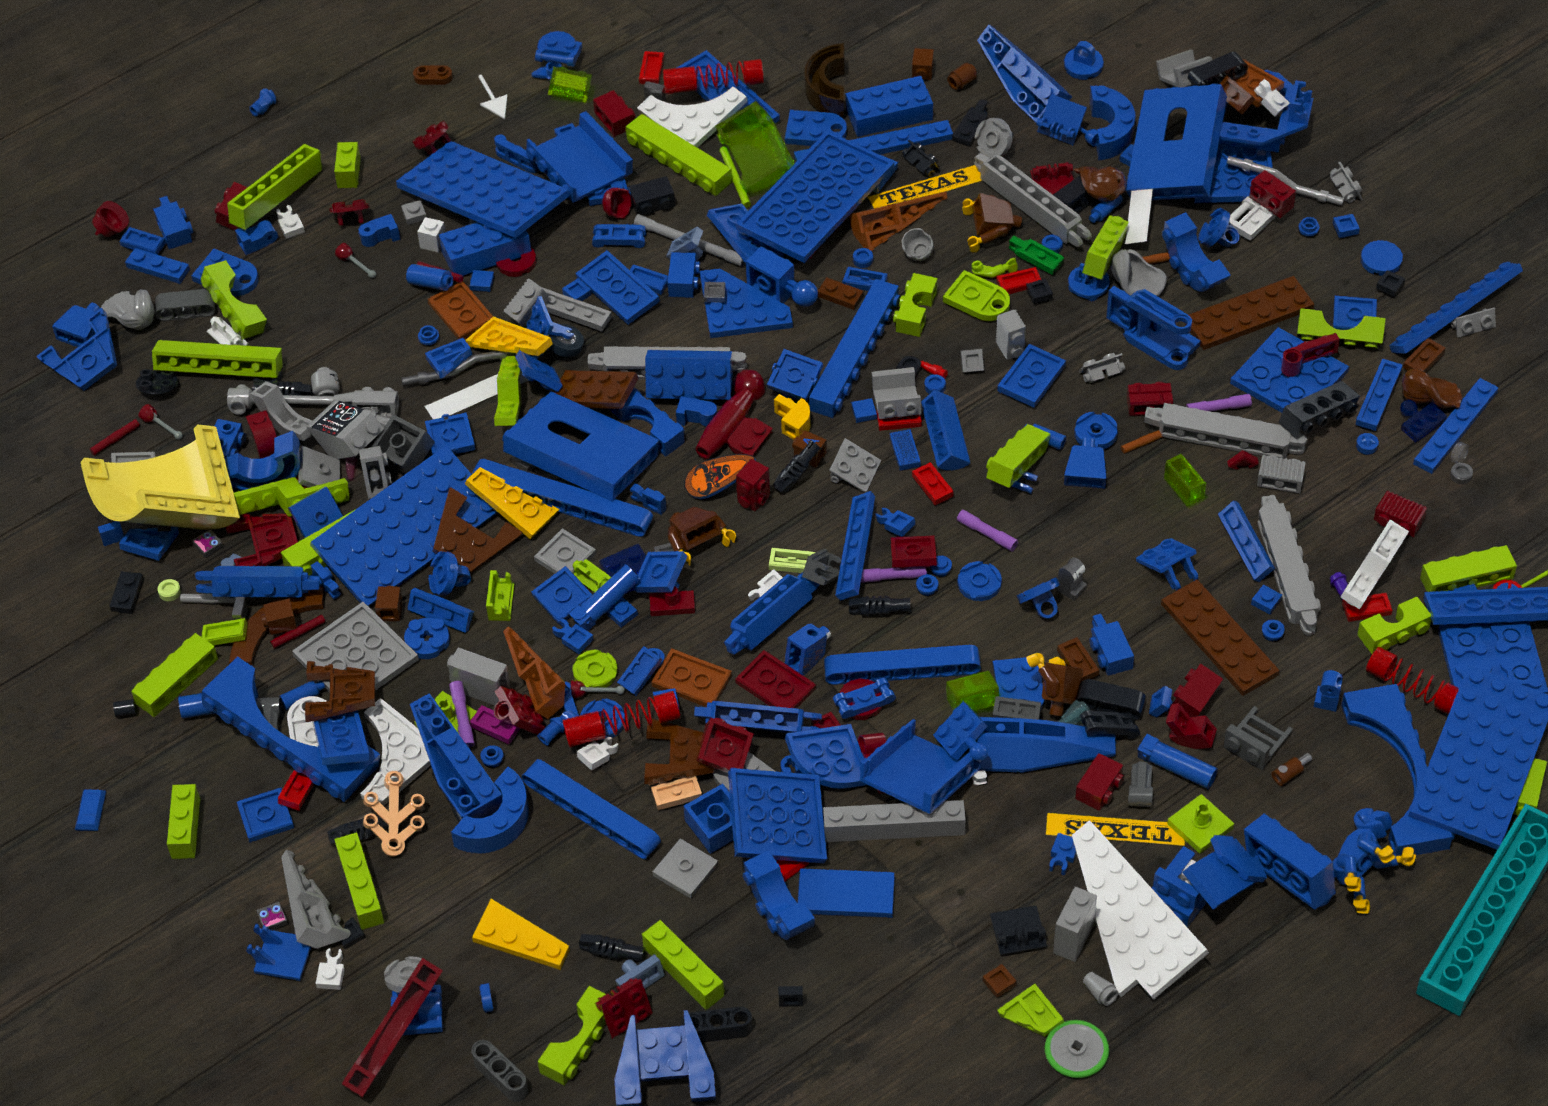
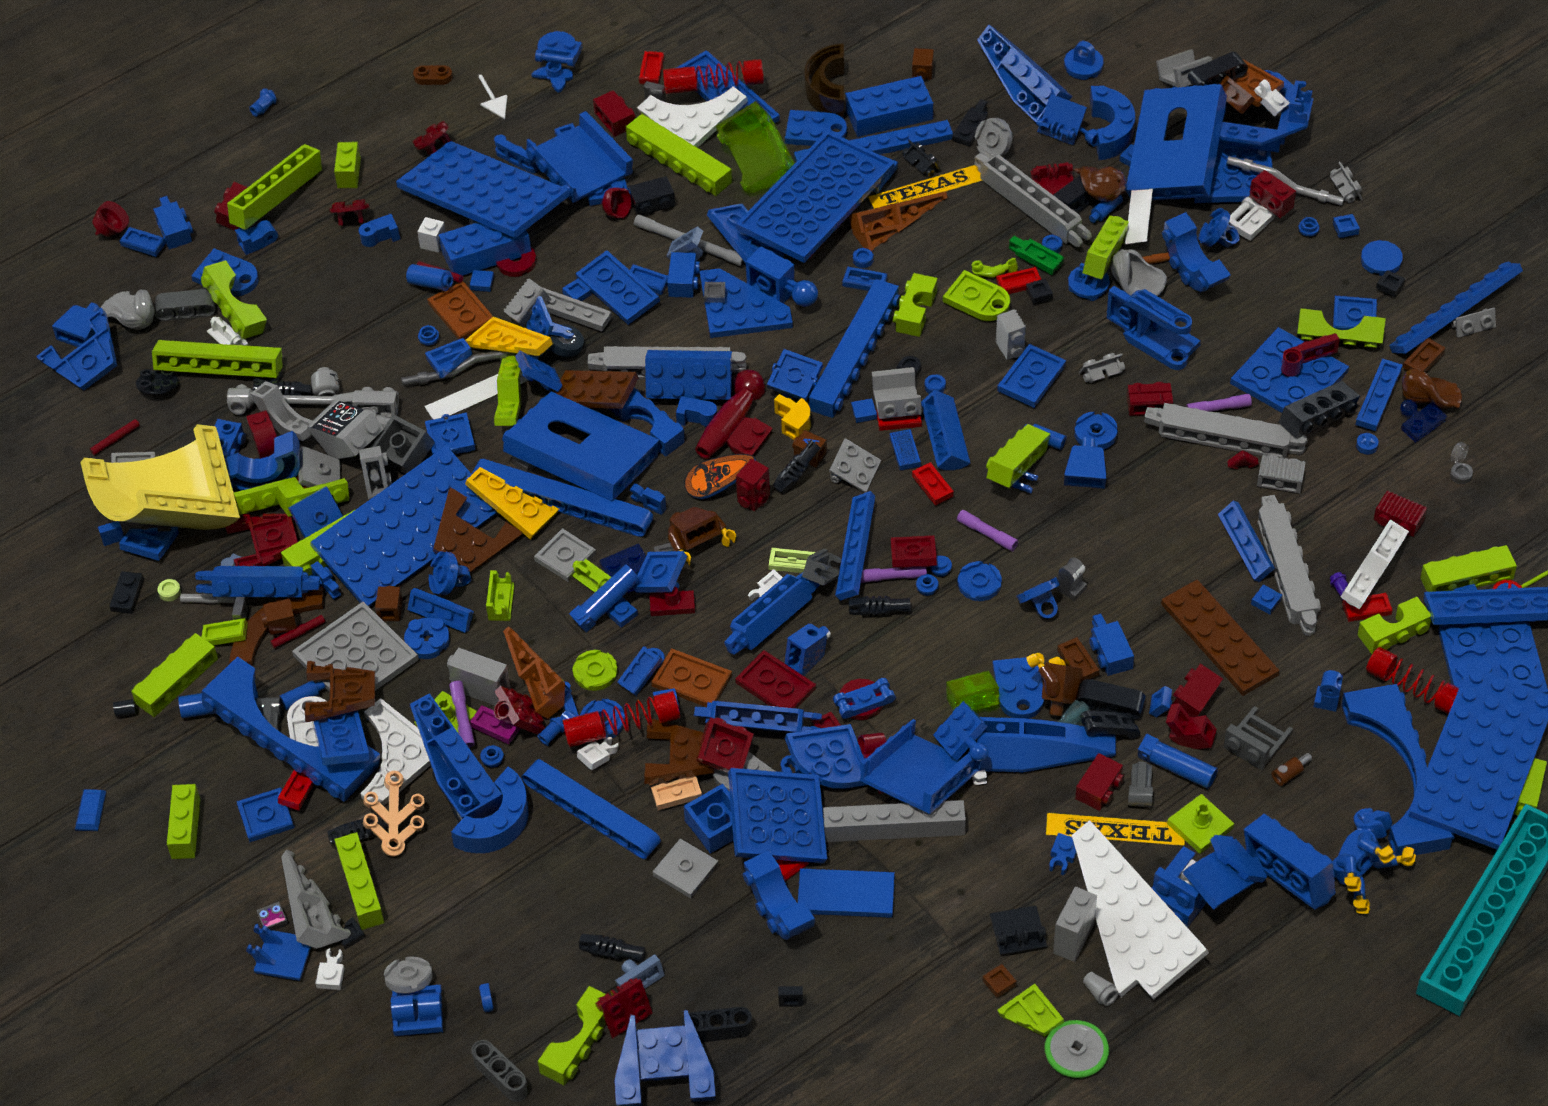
(149, 414): hinge -> none
(157, 265): blue plate -> none
(207, 543): tile -> none
(289, 223): white plate -> none
(344, 252): hinge -> none
(350, 466): clear pink piece -> none
(392, 1028): dark red arch -> none
(413, 212): light grey plate -> none
(517, 936): yellow wing -> none
(561, 594): blue plate -> none
(569, 84): clear neon green brick -> none
(574, 638): blue plate -> none
(579, 689): hinge -> none
(619, 235): blue plate -> none
(683, 965): lime brick -> none
(735, 177): lime bar -> none
(840, 293): reddish brown plate -> none
(897, 523): blue plate -> none
(903, 664): blue beam -> none
(917, 244): light grey hair -> none
(934, 369): red piece -> none
(962, 76): reddish brown brick -> none
(972, 360): light grey plate -> none
(991, 217): reddish brown torso -> none
(1016, 708): dark grey hinge -> none
(1142, 441): dark orange piece -> none
(1166, 554): blue plate -> none
(1184, 480): clear neon green brick -> none
(1249, 312): reddish brown plate -> none
(1273, 635): blue plate -> none
(1455, 426): blue plate -> none

